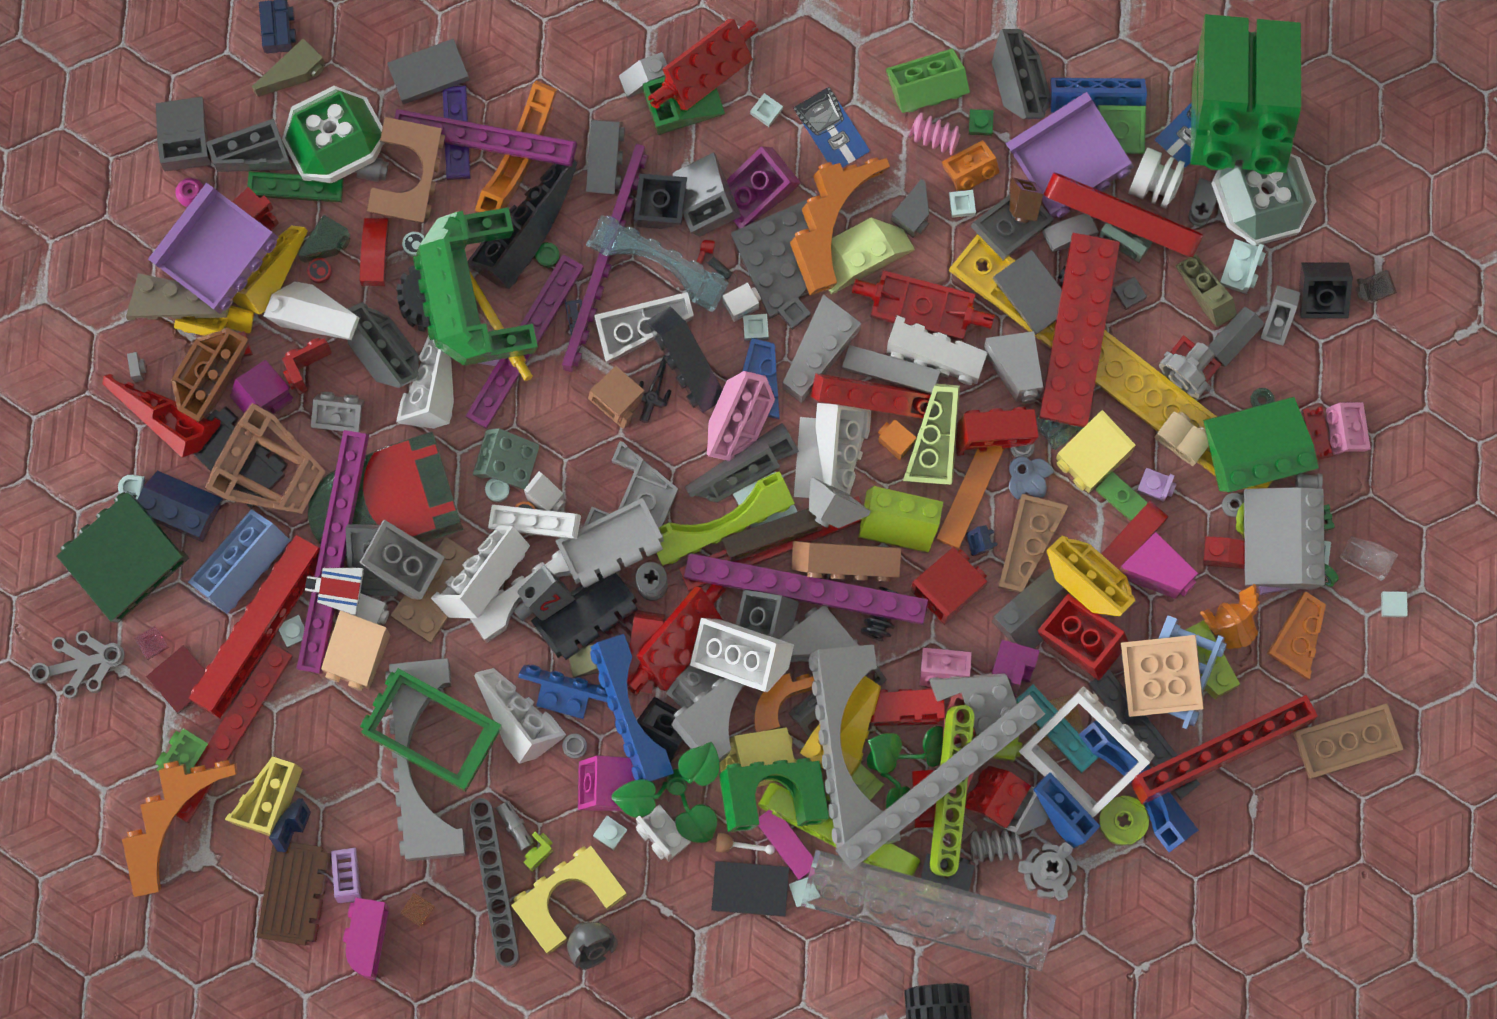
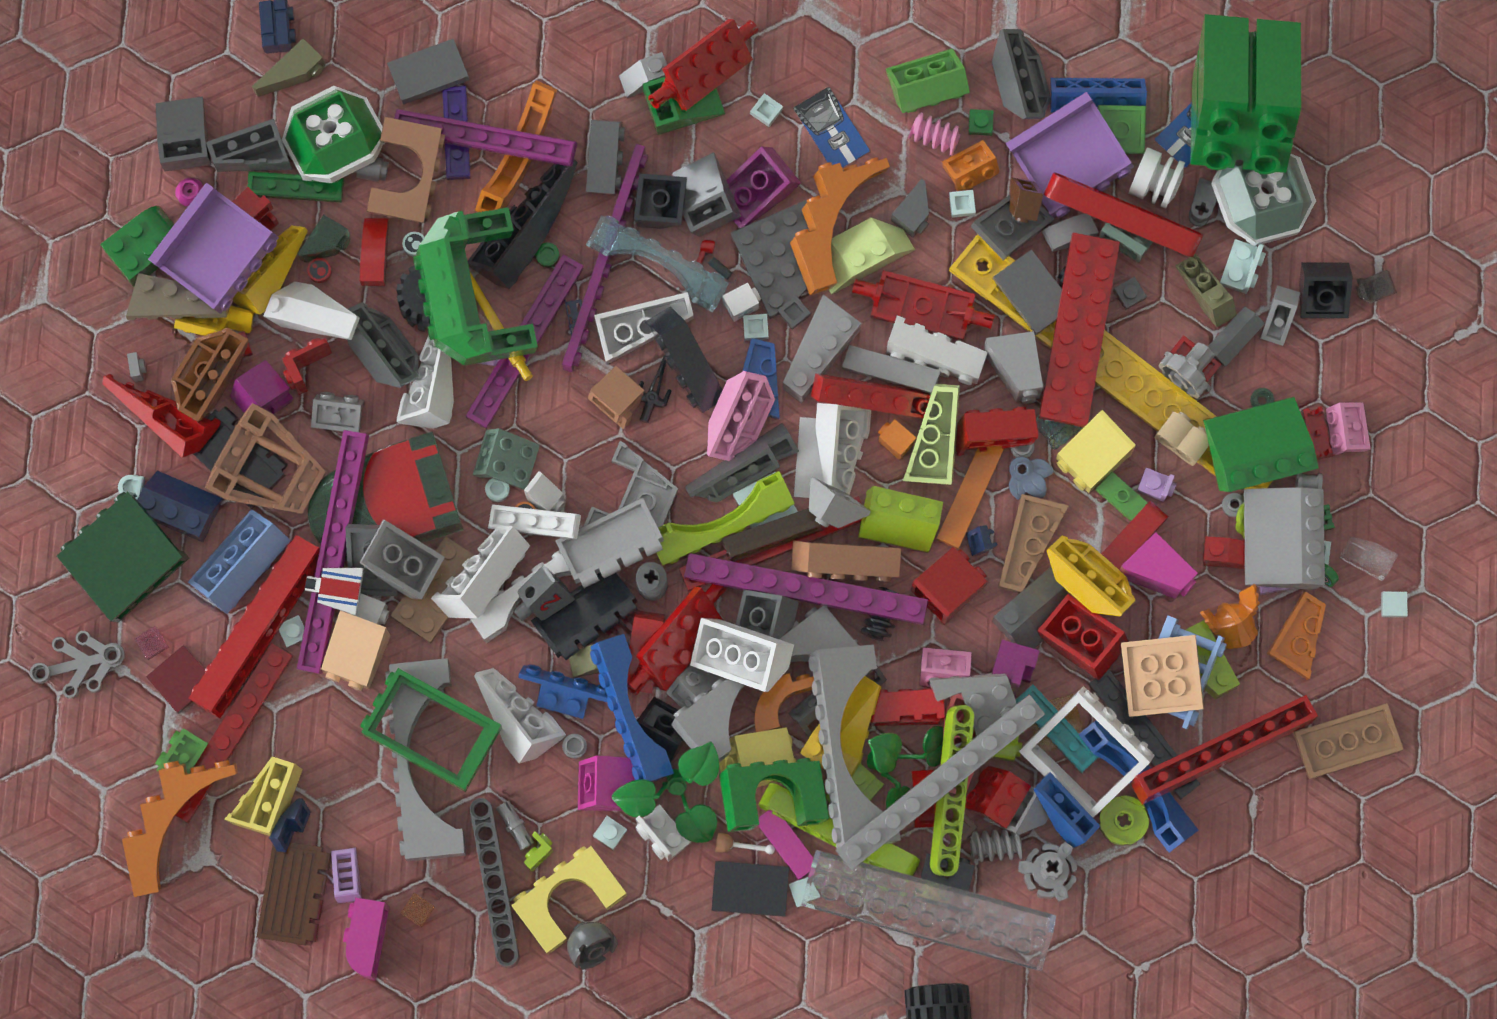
(137, 241): none -> green brick

